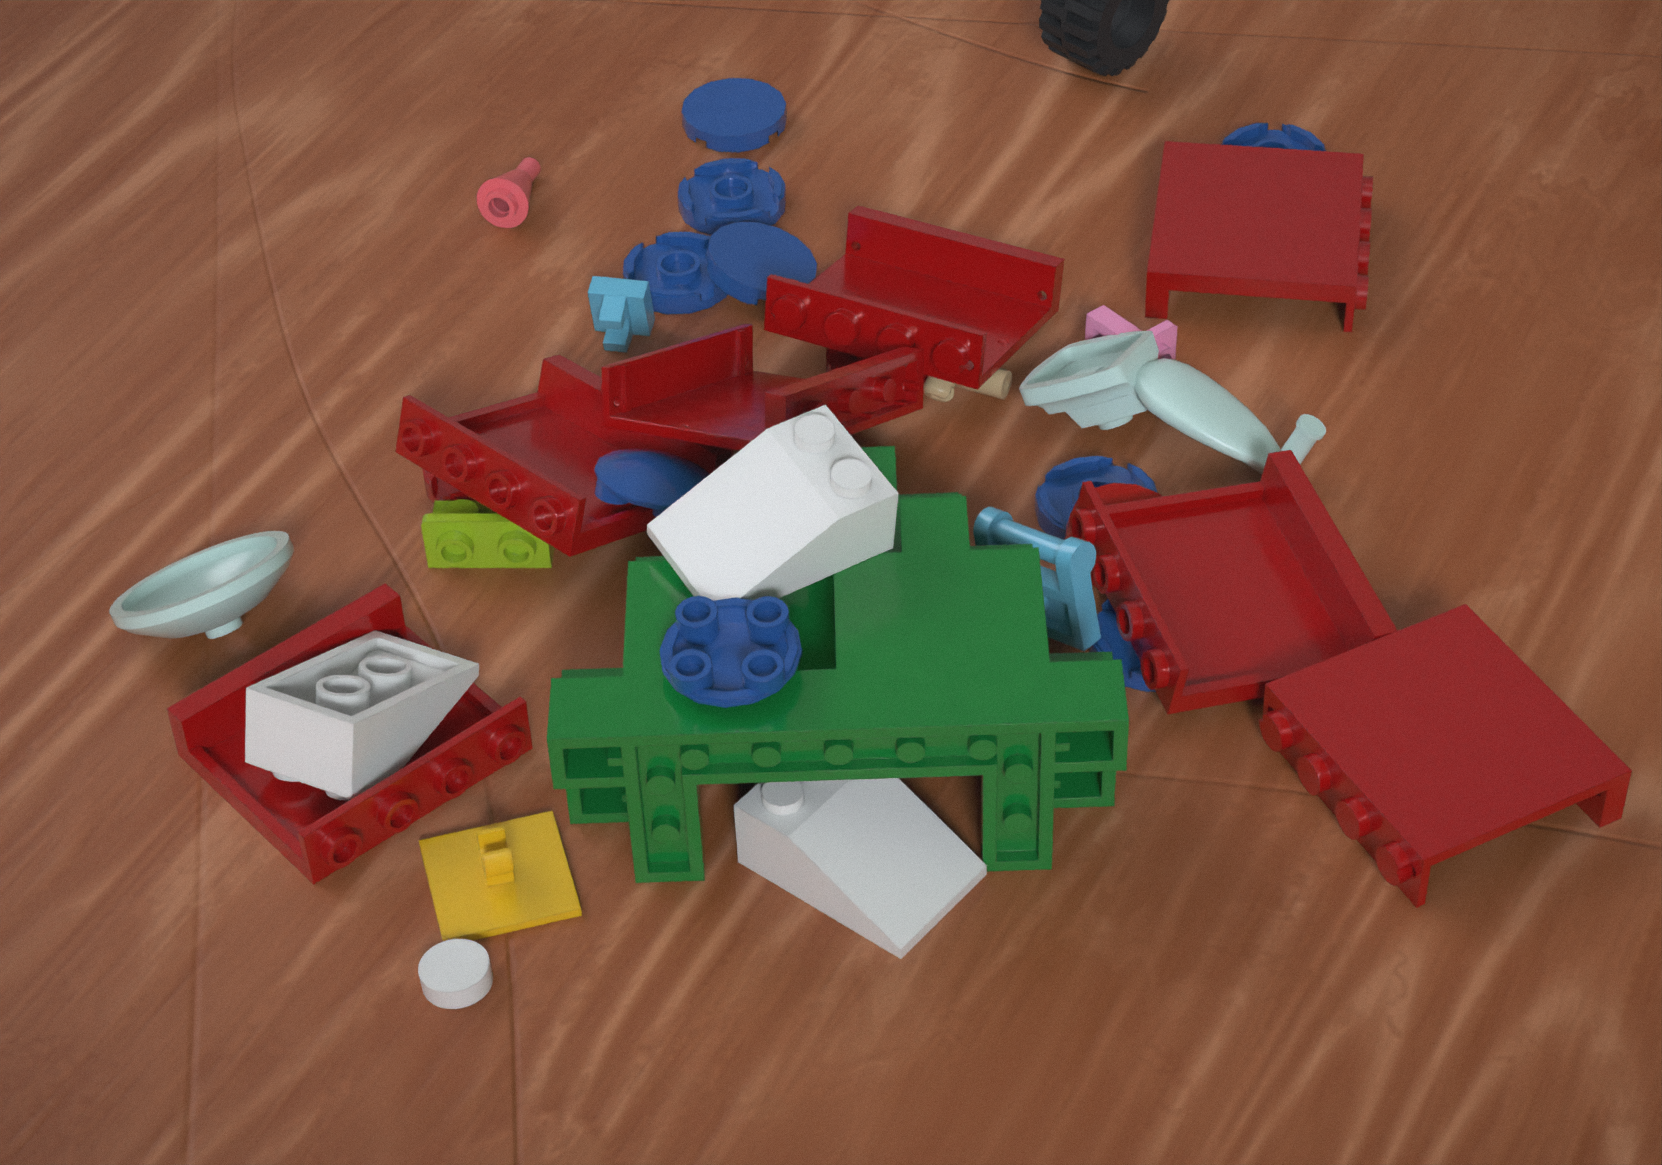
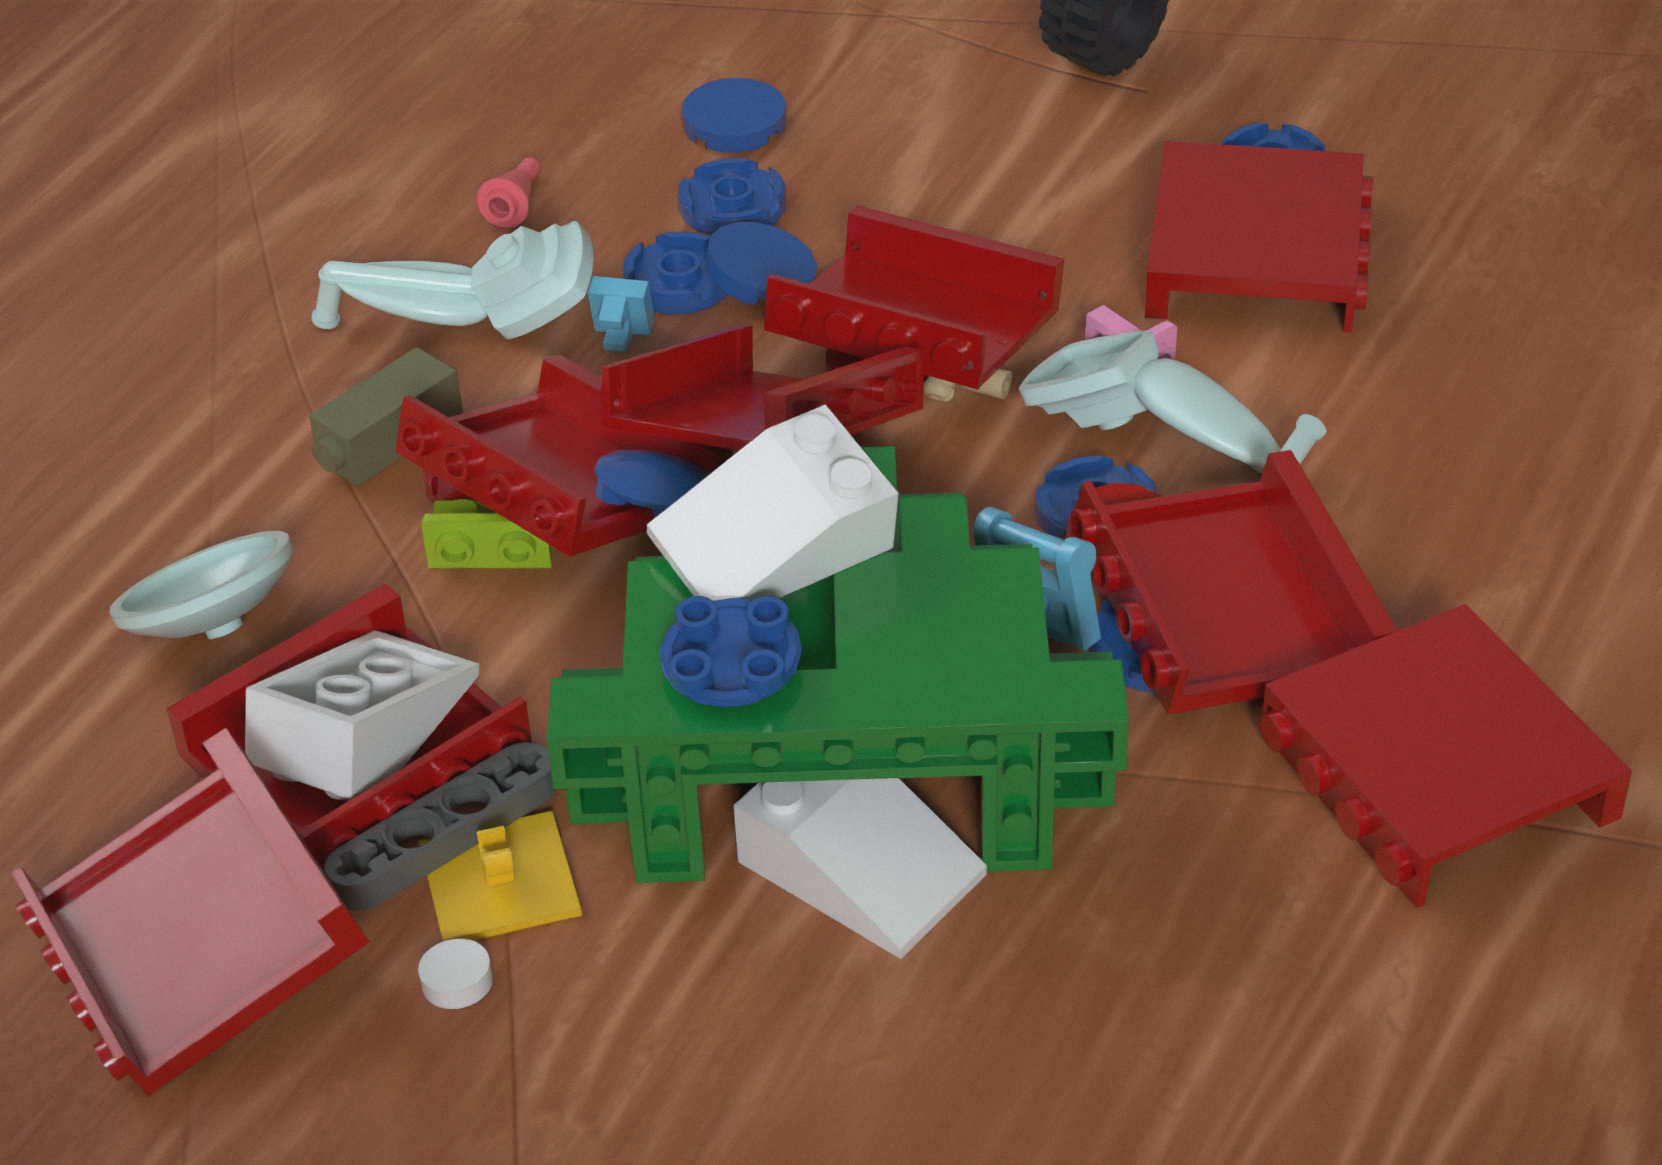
(191, 923): none -> panel
(361, 427): none -> olive brick
(376, 867): none -> dark grey beam
(517, 283): none -> light aqua piece

